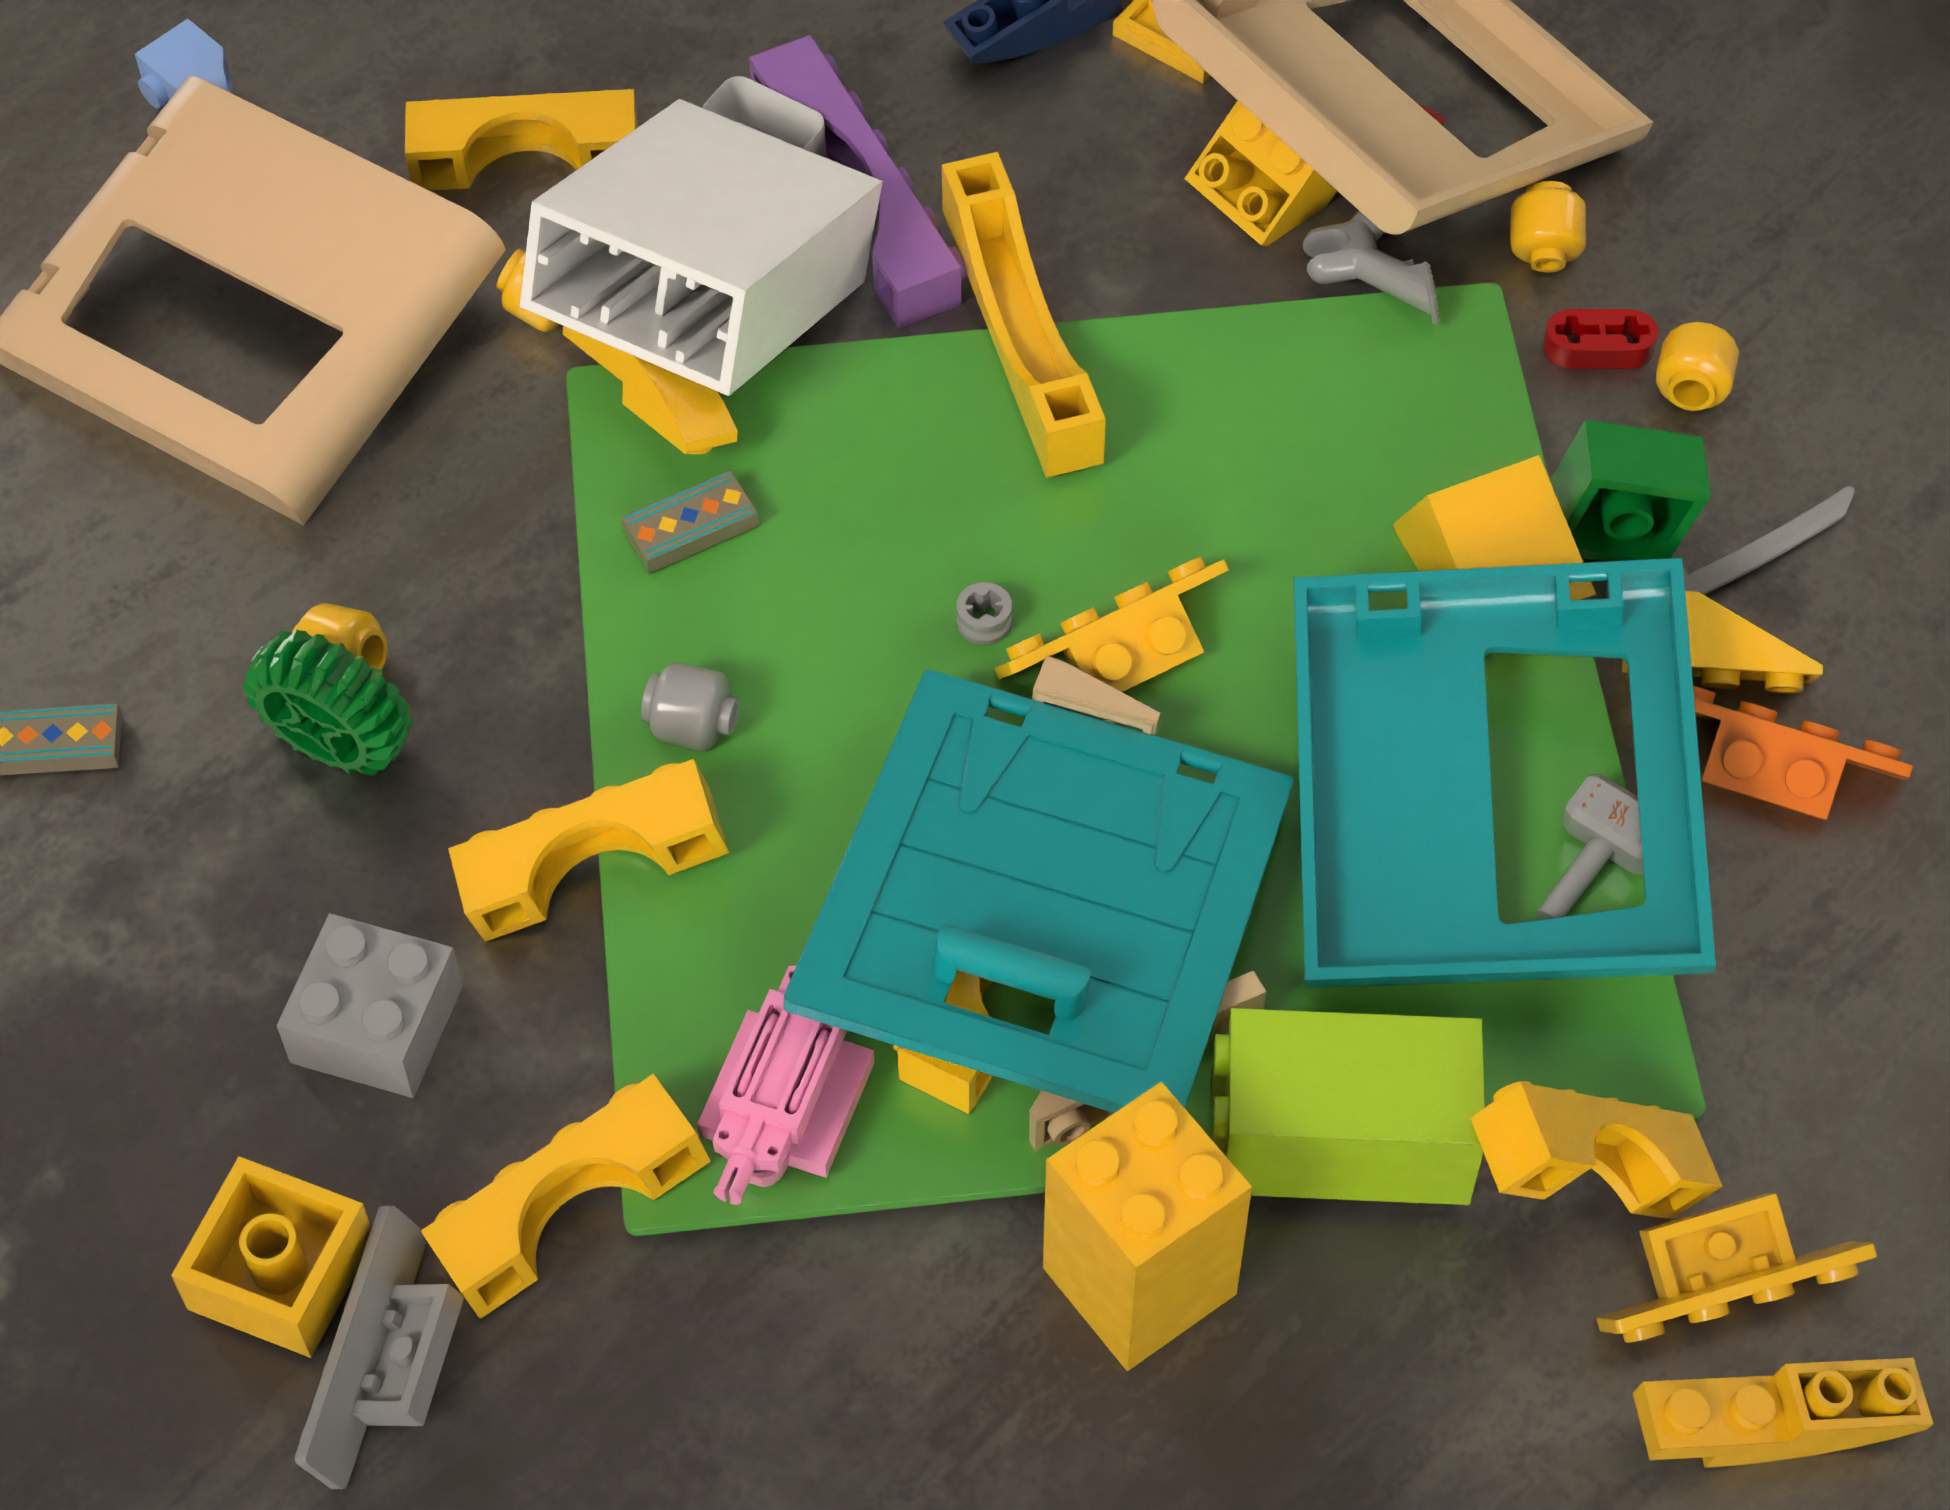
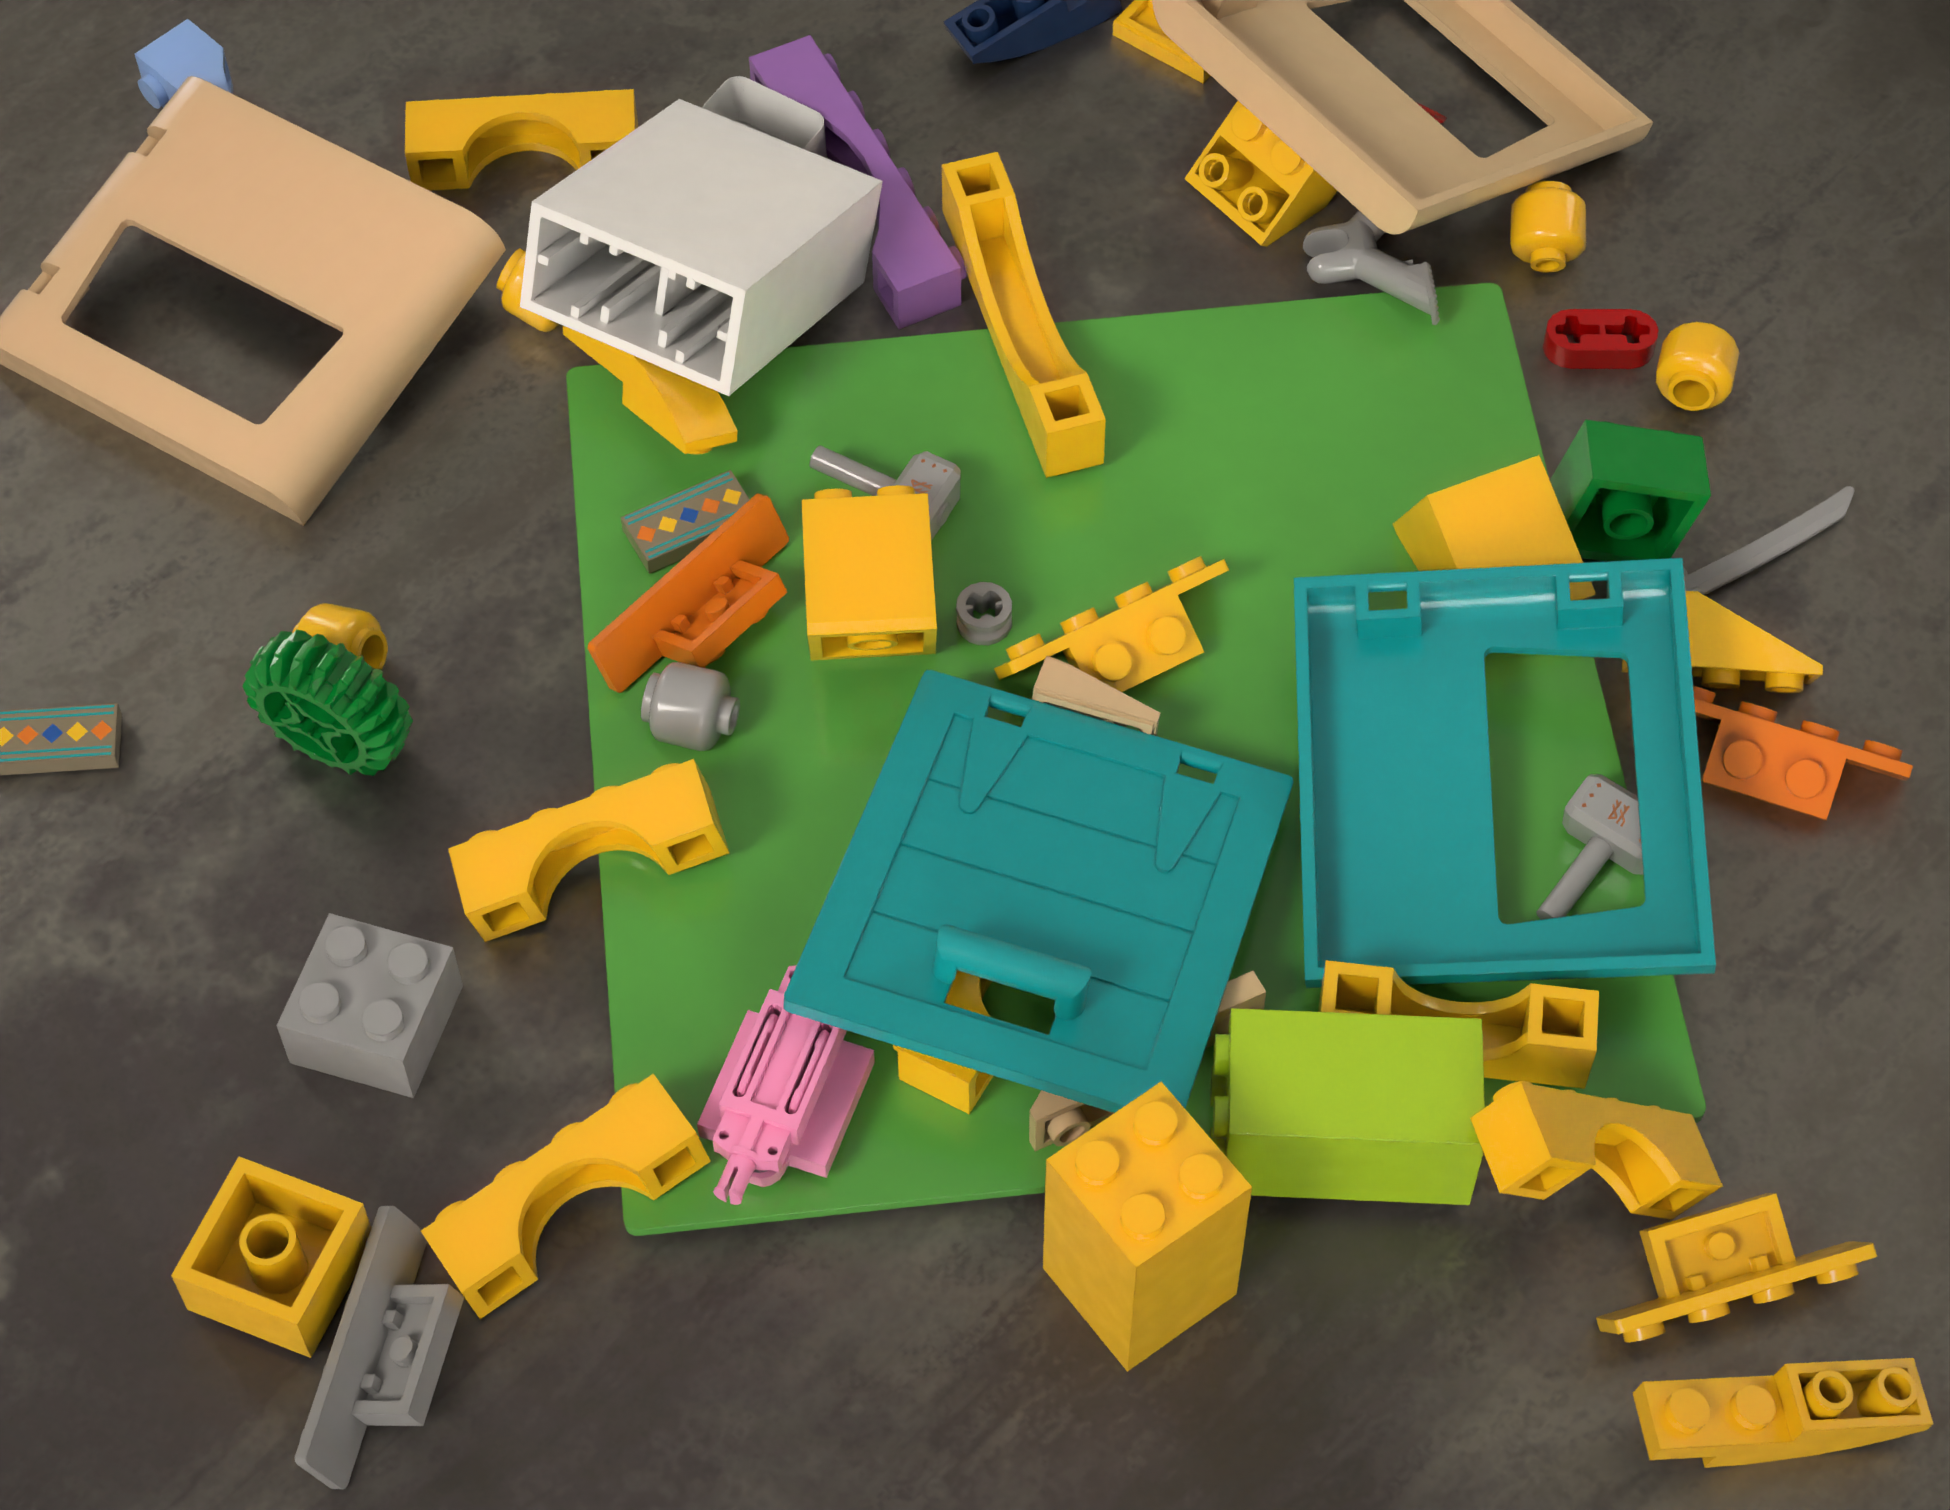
(700, 601): none -> orange bracket
(868, 574): none -> yellow slope
(923, 472): none -> light grey piece
(1531, 1036): none -> yellow arch

